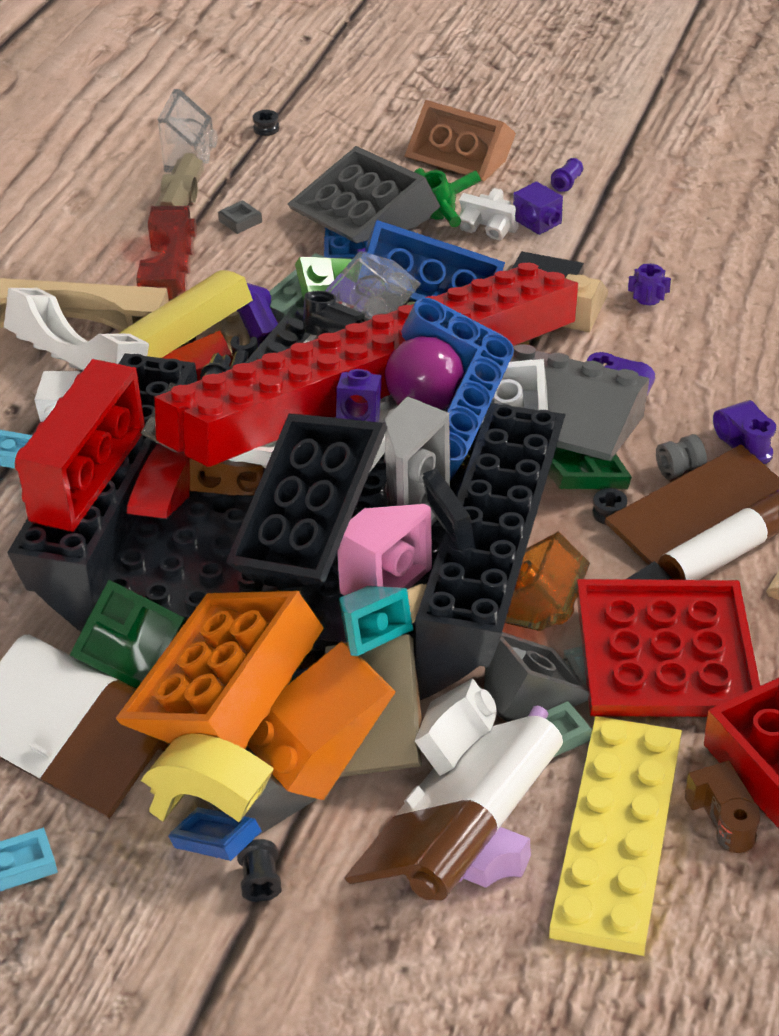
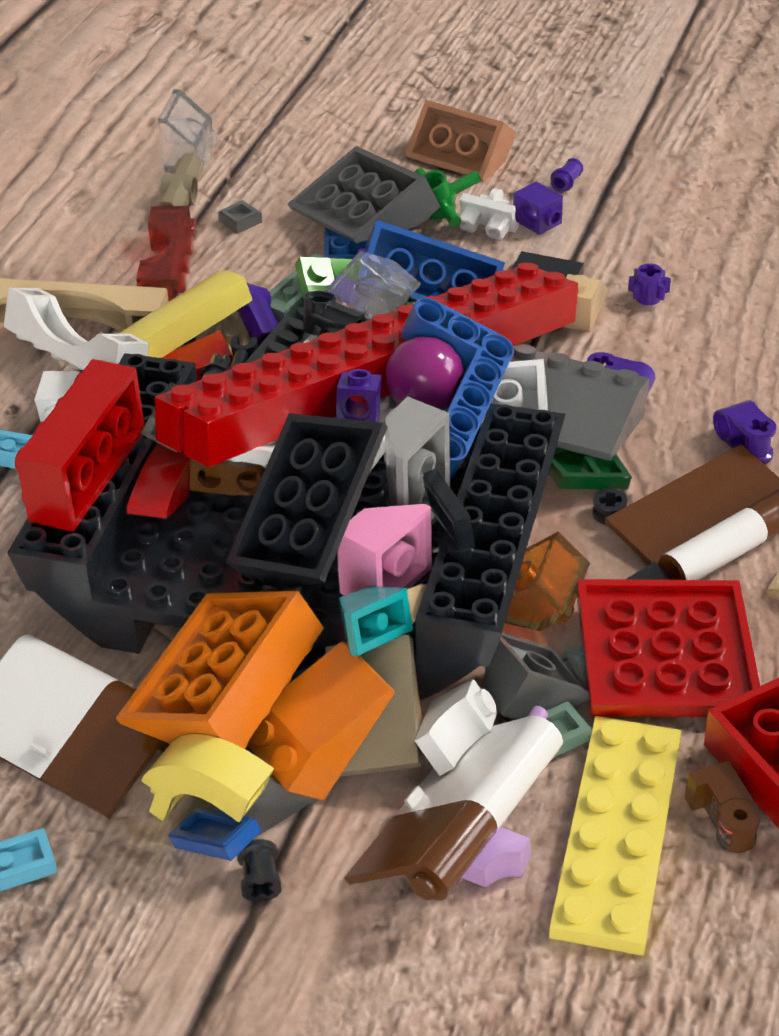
(126, 634): dark green plate -> none
(265, 122): black bush -> none
(680, 456): dark grey wheel -> none

